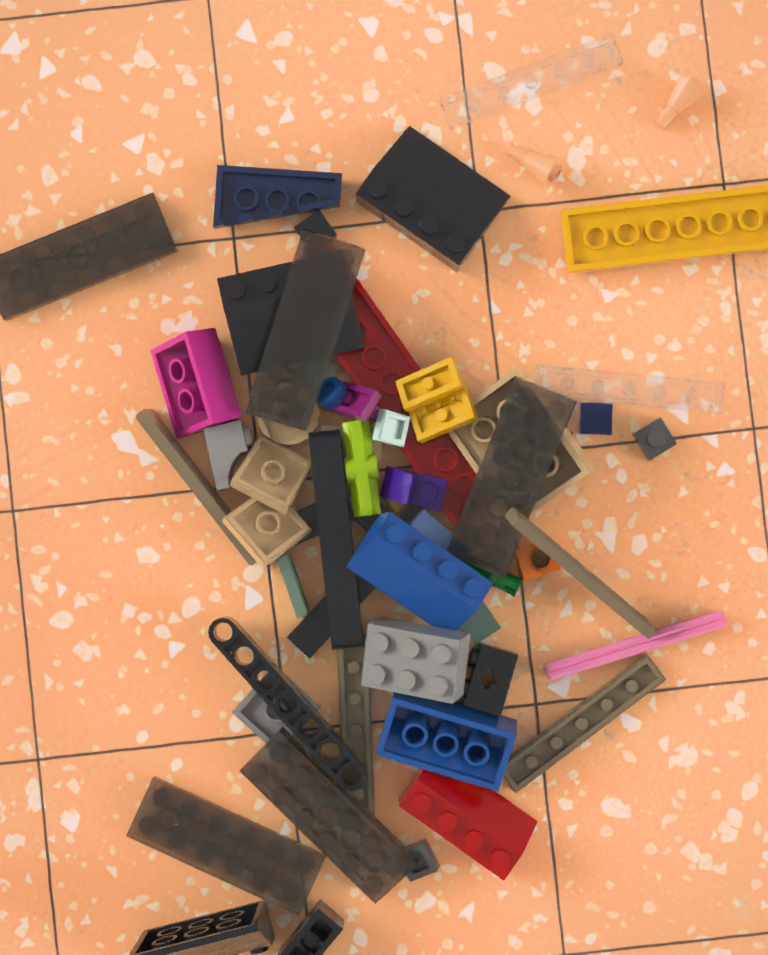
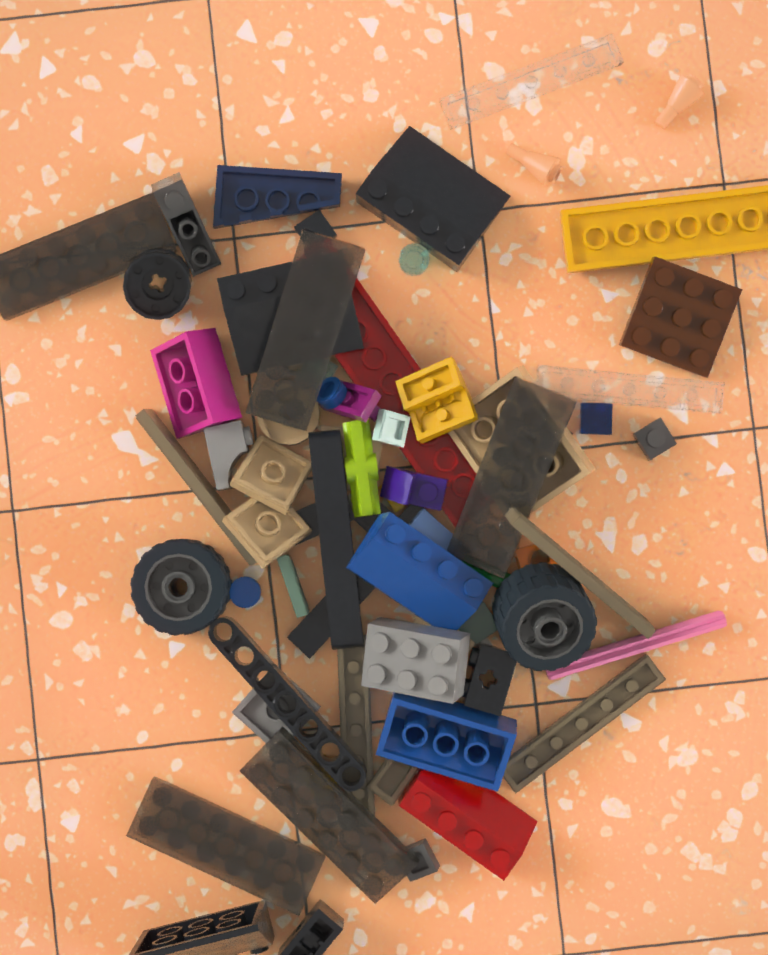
(151, 300): none -> black wheel
(156, 589): none -> wheel
(185, 224): none -> dark grey slope
(245, 592): none -> blue tile
(391, 780): none -> dark tan tile
(414, 259): none -> clear light blue tile
(544, 617): none -> black wheel
(680, 317): none -> reddish brown plate

